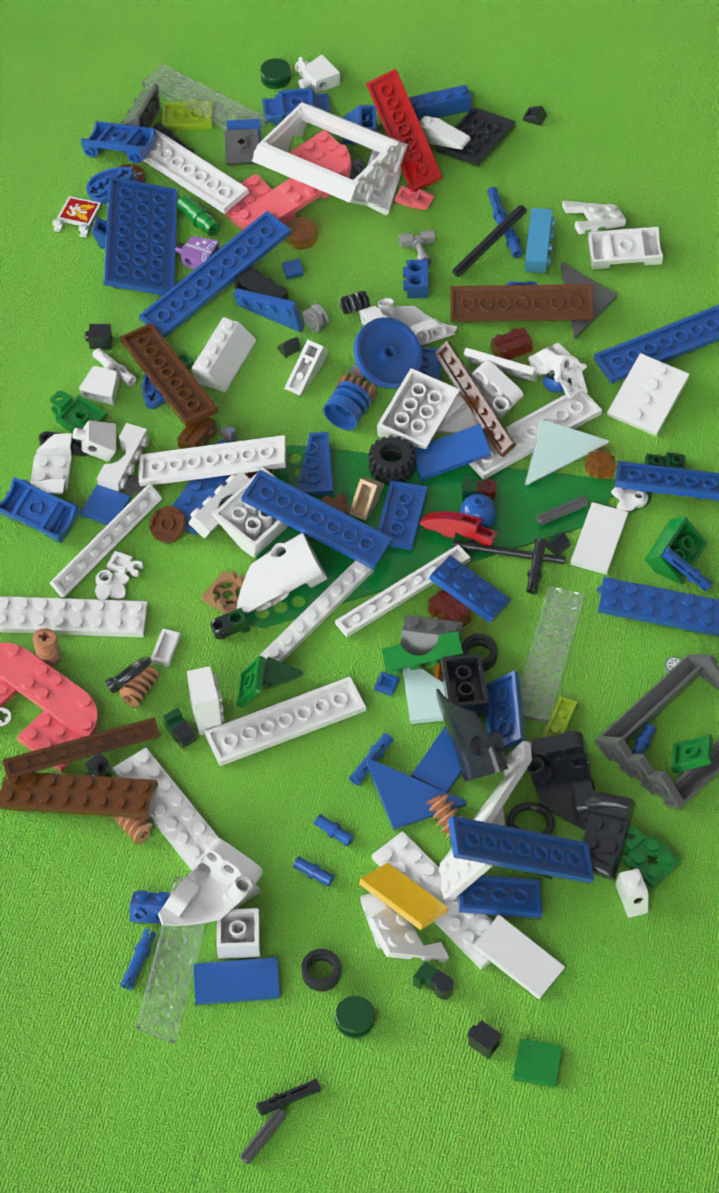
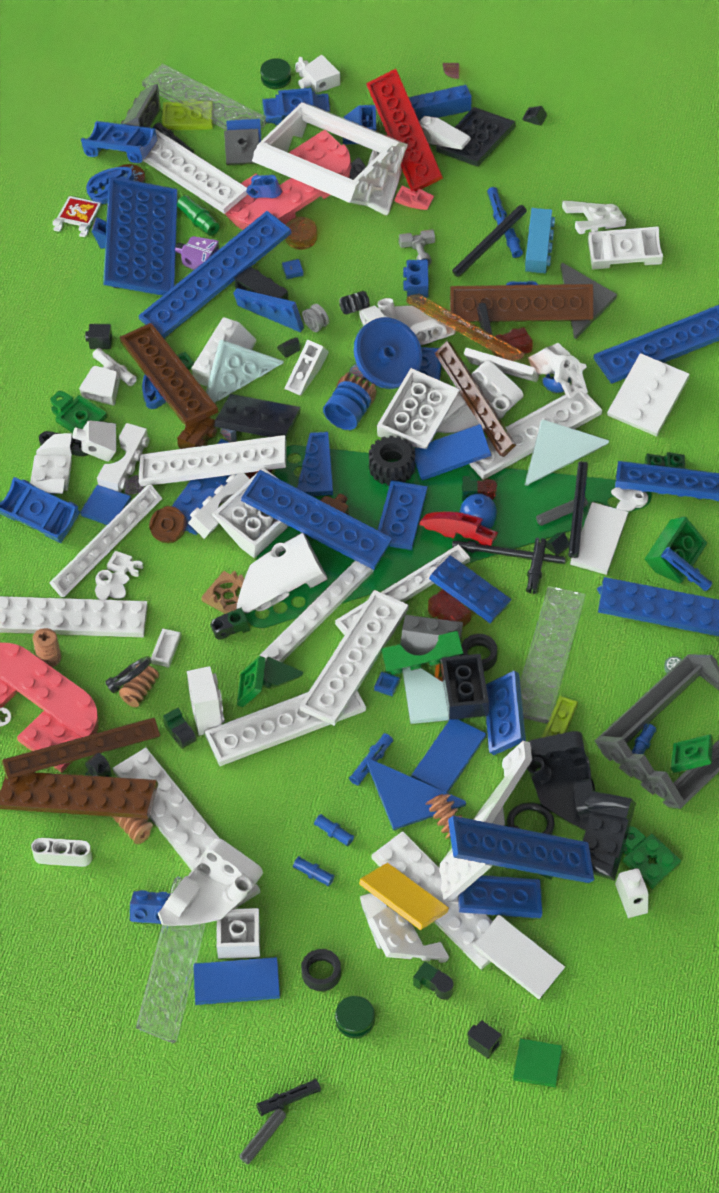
(68, 858): none -> white beam
(141, 951): blue pin -> none
(235, 368): none -> light aqua tile
(257, 416): none -> black plate
(264, 187): none -> blue piece
(354, 657): none -> white plate
(366, 497): tan slope -> none
(451, 70): none -> tile
(465, 327): none -> clear orange tile
(471, 742): black panel -> none
(483, 317): none -> black tile
(578, 510): none -> black axle
(599, 464): clear orange gear -> none

